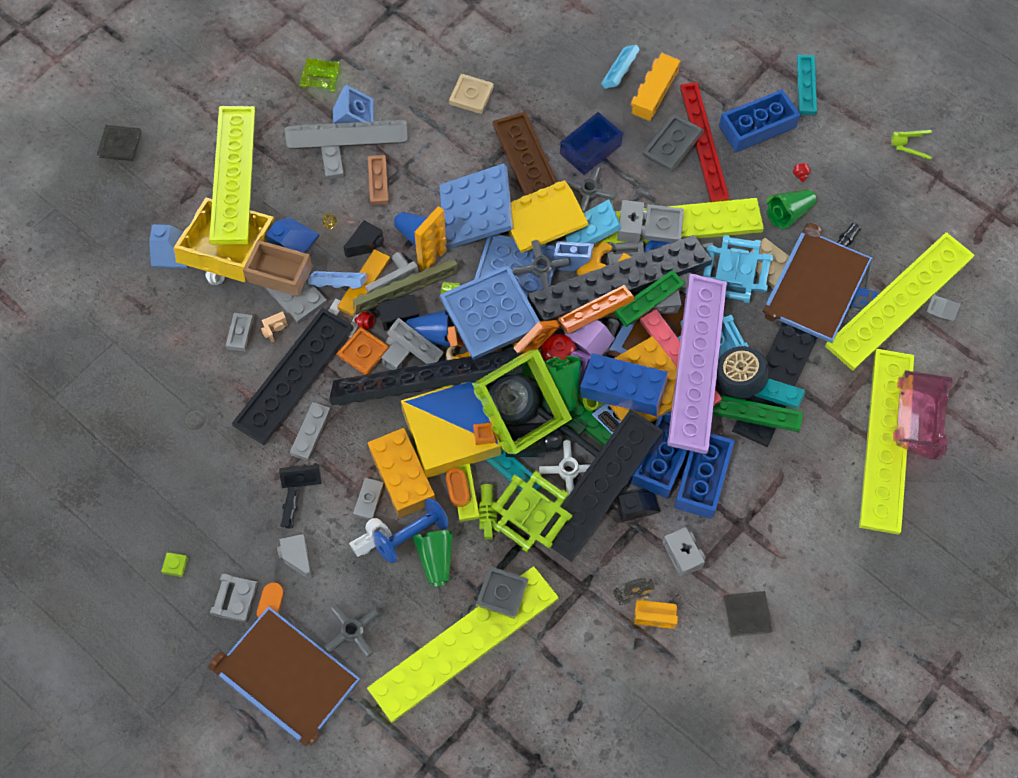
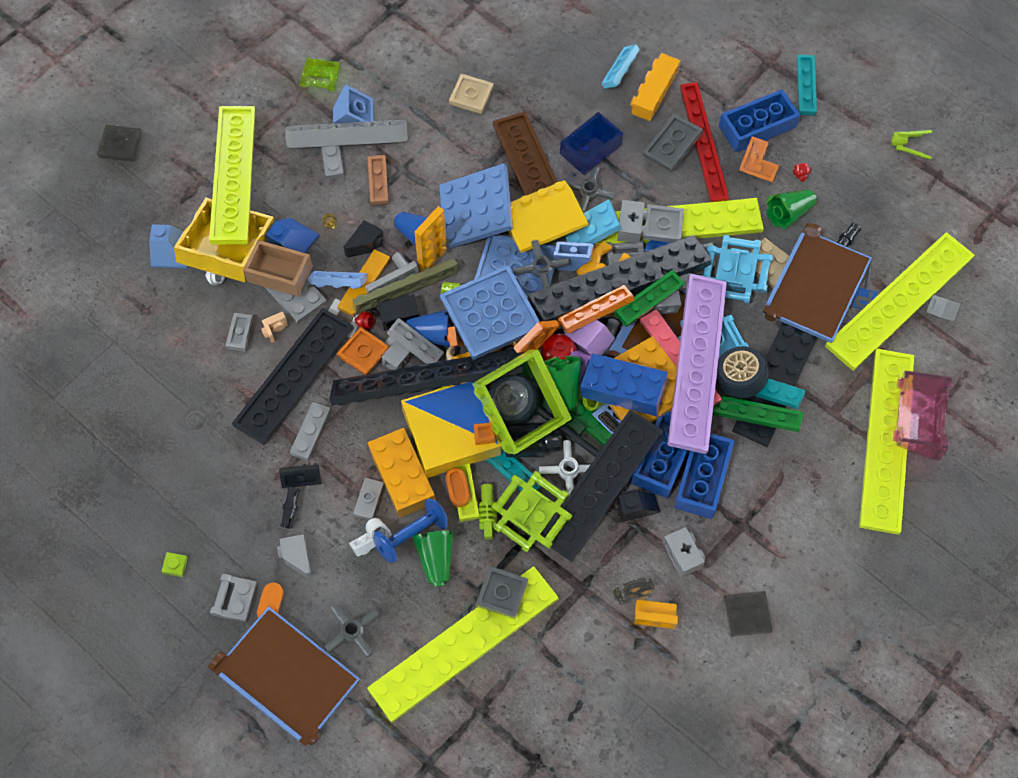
(755, 164): none -> orange plate

